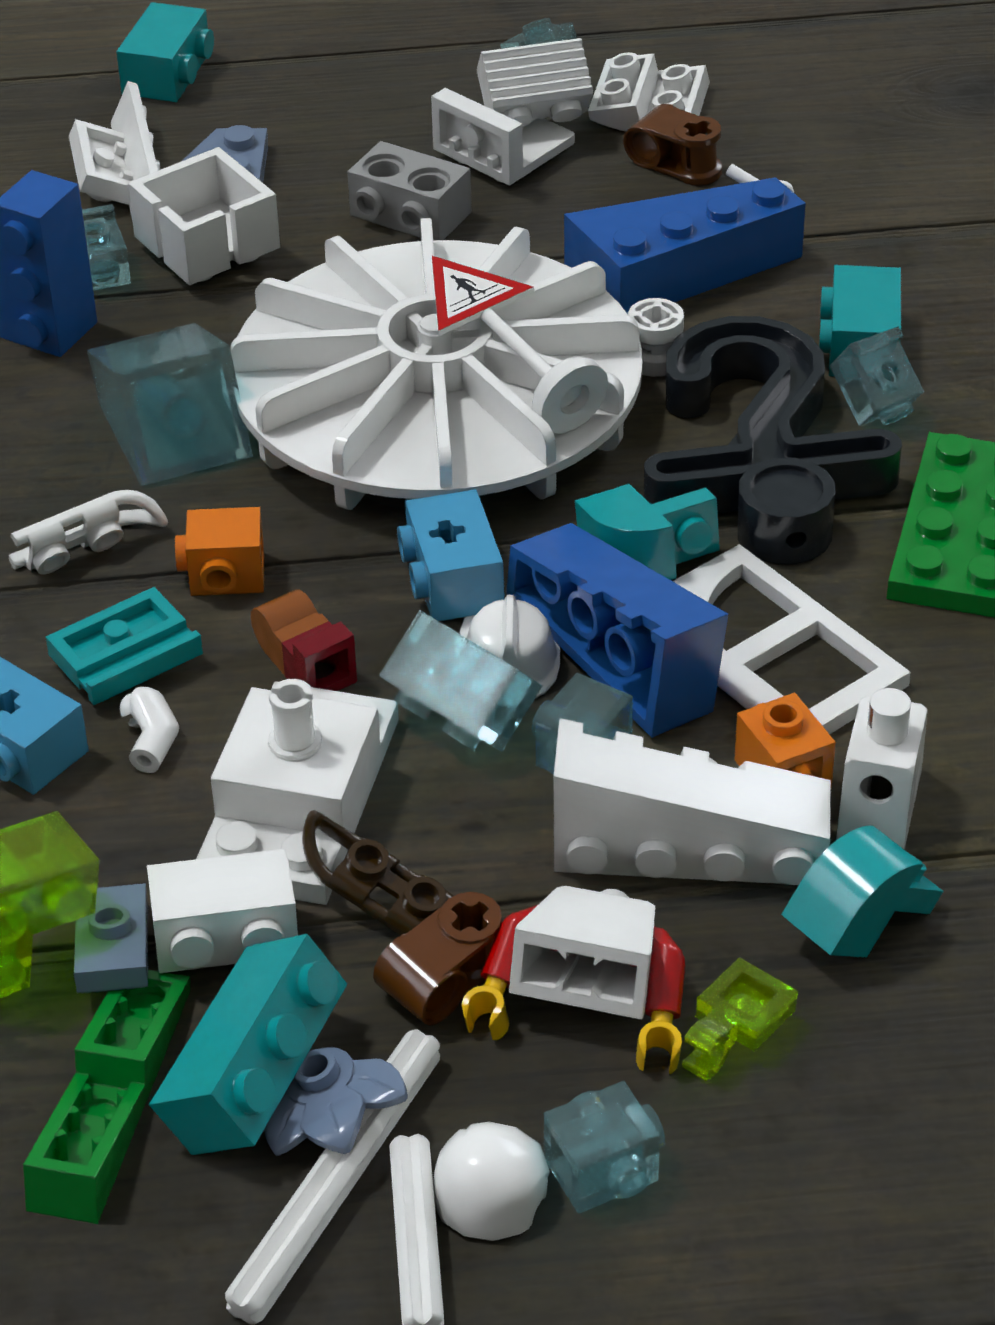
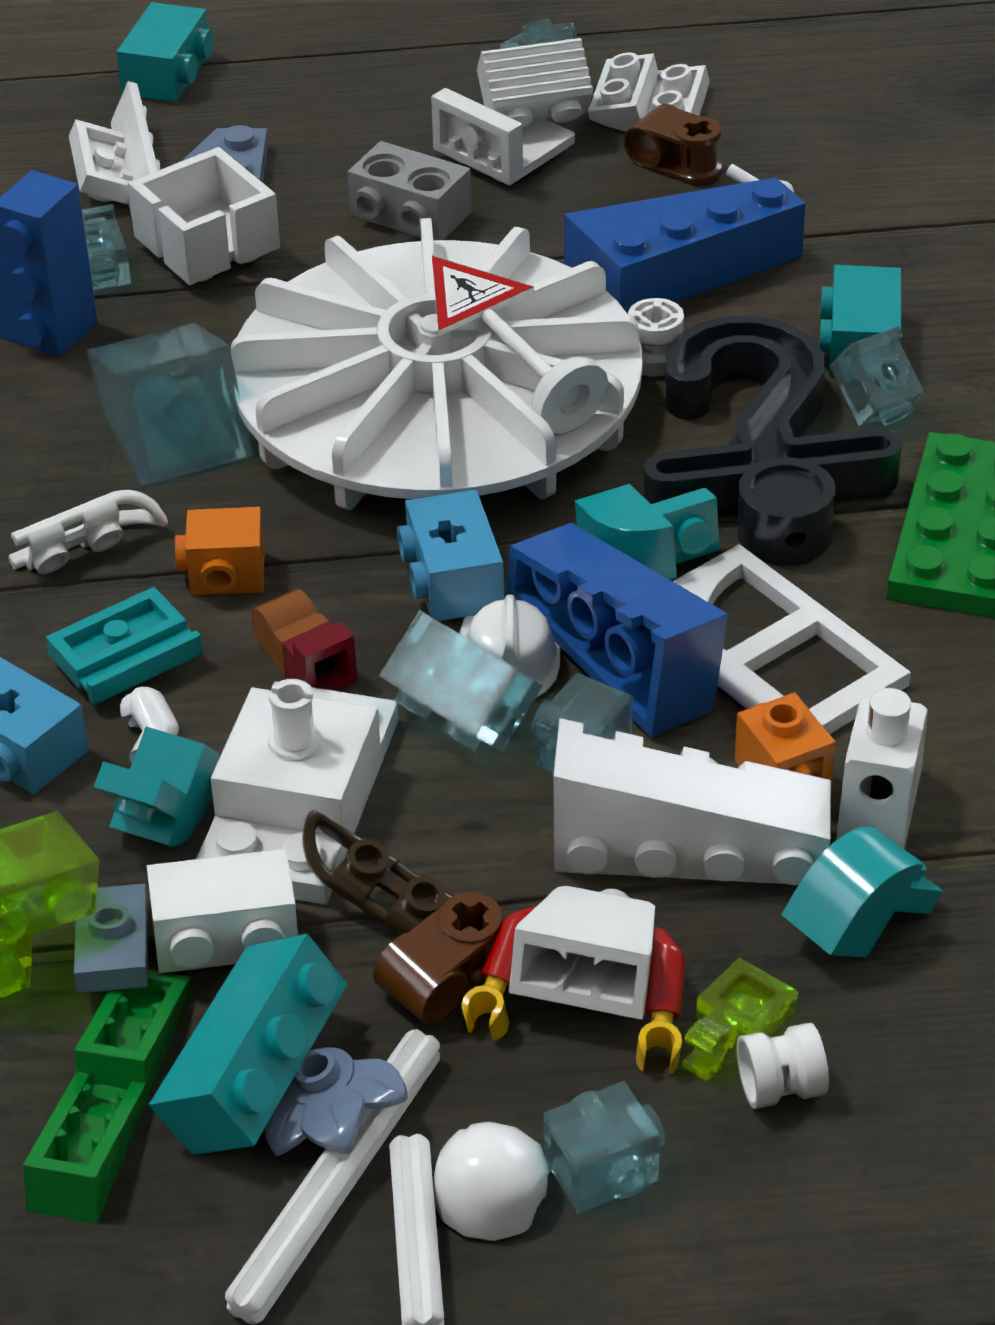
(163, 789): none -> teal brick
(782, 1065): none -> white wheel

